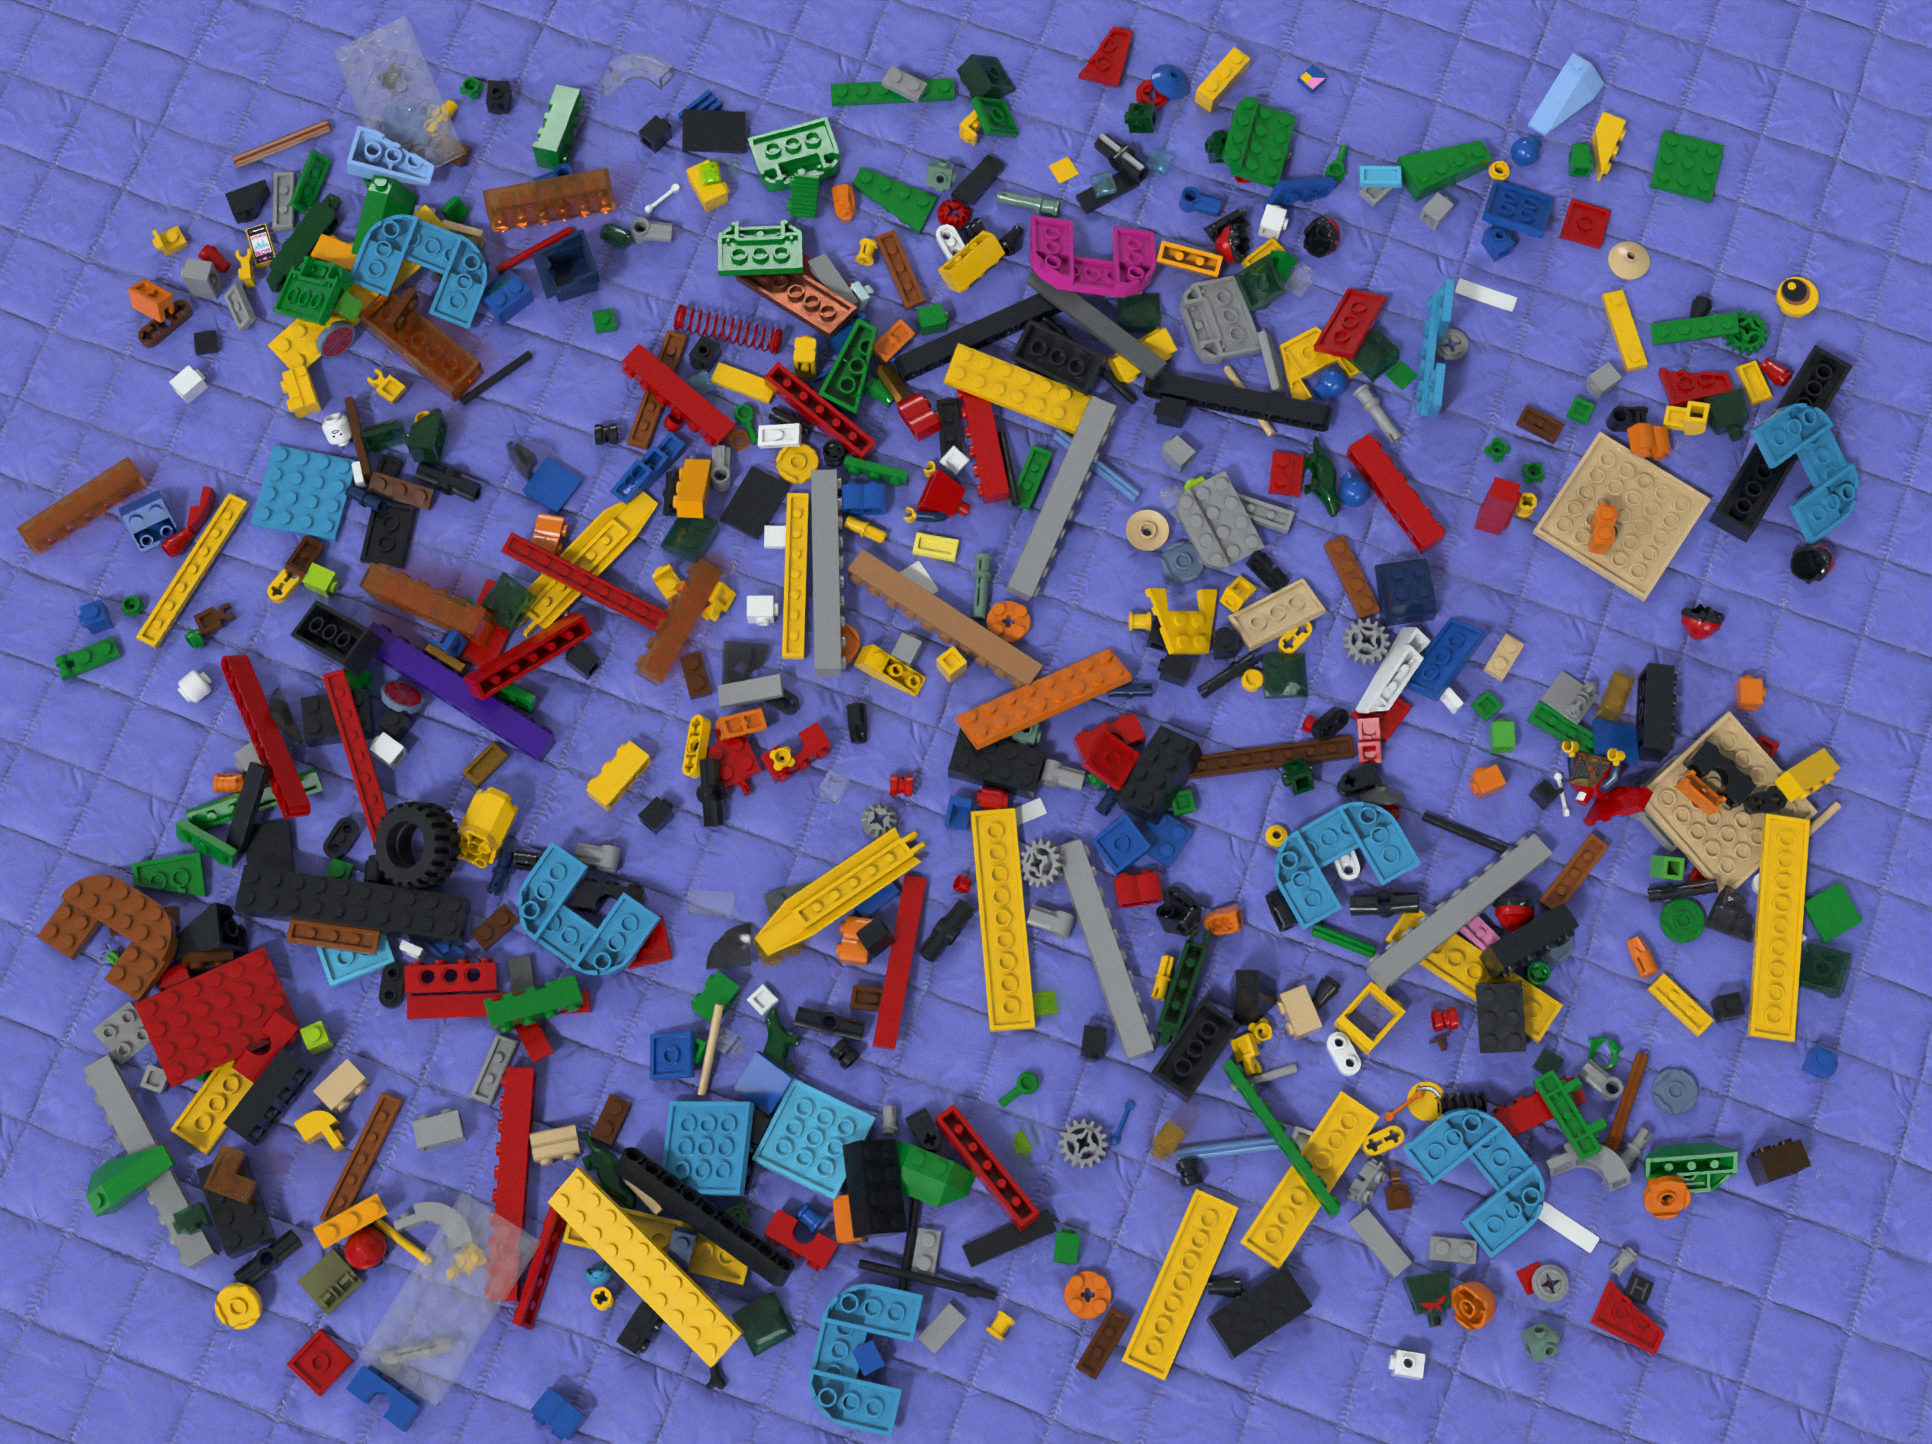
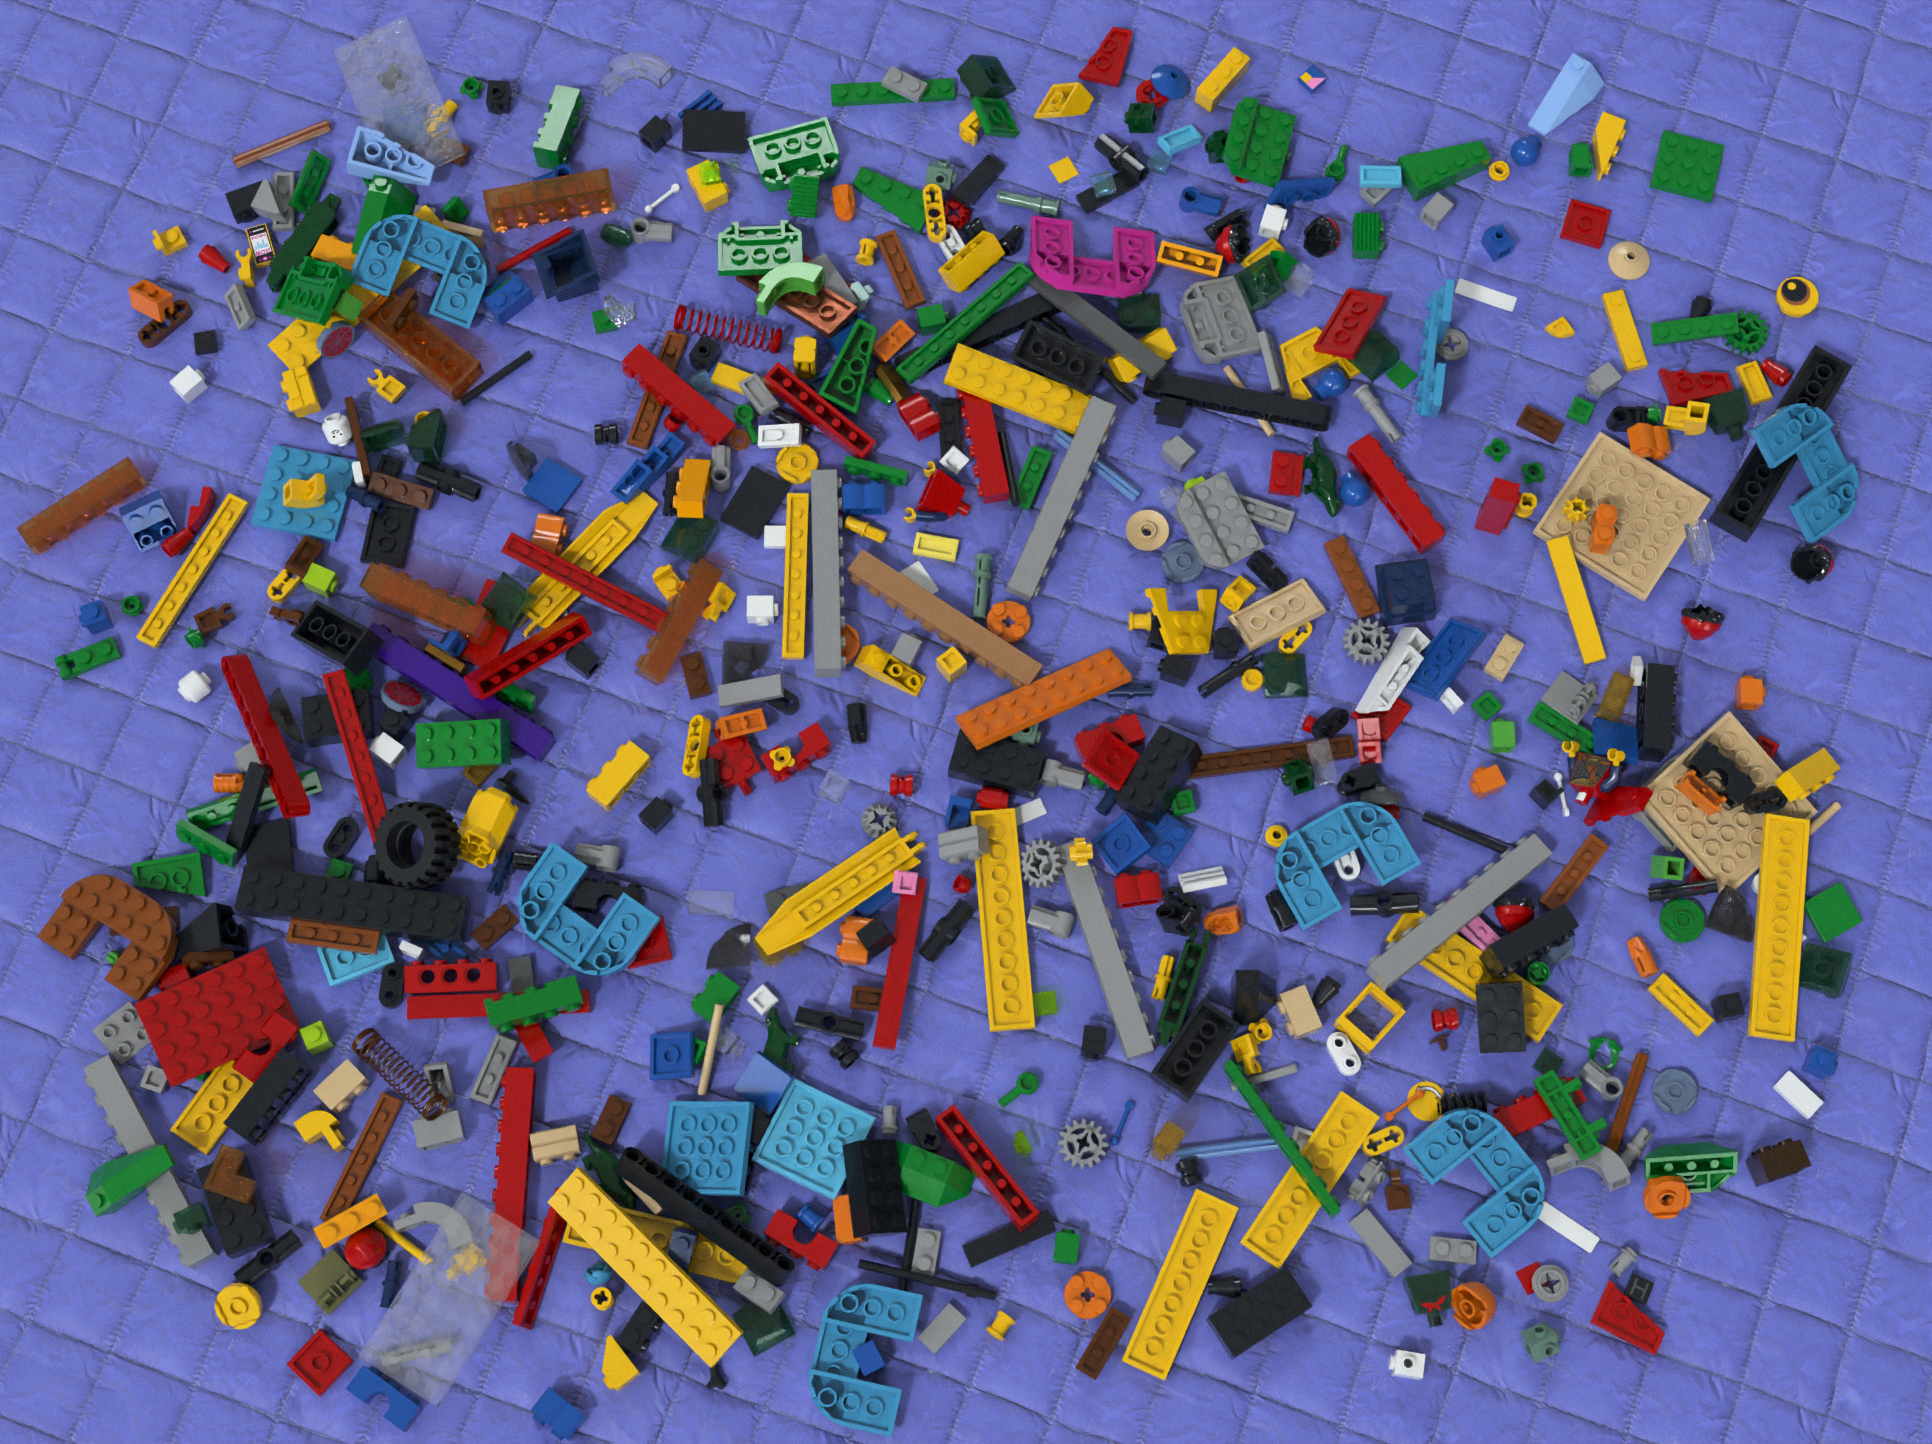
(201, 278): light grey brick -> none
(267, 202): none -> light grey slope
(291, 617): none -> reddish brown plate
(305, 493): none -> yellow brick
(391, 1283): none -> dark blue pin
(432, 1101): none -> reddish brown piece
(442, 1078): none -> light grey slope
(463, 744): none -> green brick
(512, 790): none -> pearl dark grey bar
(617, 312): none -> clear bracket
(617, 1366): none -> yellow slope
(758, 394): none -> light grey tile
(759, 1291): none -> light grey plate
(788, 278): none -> bright green arch
(831, 449): black wheel -> none
(905, 882): none -> bright pink tile
(930, 221): none -> yellow beam
(963, 844): none -> light grey brick
(965, 323): none -> green tile
(1065, 101): none -> yellow slope
(1080, 851): none -> yellow gear
(1179, 139): none -> medium azure tile
(1202, 879): none -> white tile
(1322, 761): none -> clear plate
(1344, 940): green axle -> none
(1366, 236): none -> green brick
(1518, 208): blue plate -> none
(1560, 328): none -> yellow tile
(1575, 600): none -> yellow tile
(1581, 511): none -> yellow gear
(1636, 670): none -> white tile
(1654, 414): none -> green plate
(1699, 542): none -> clear plate
(1798, 1094): none -> white tile

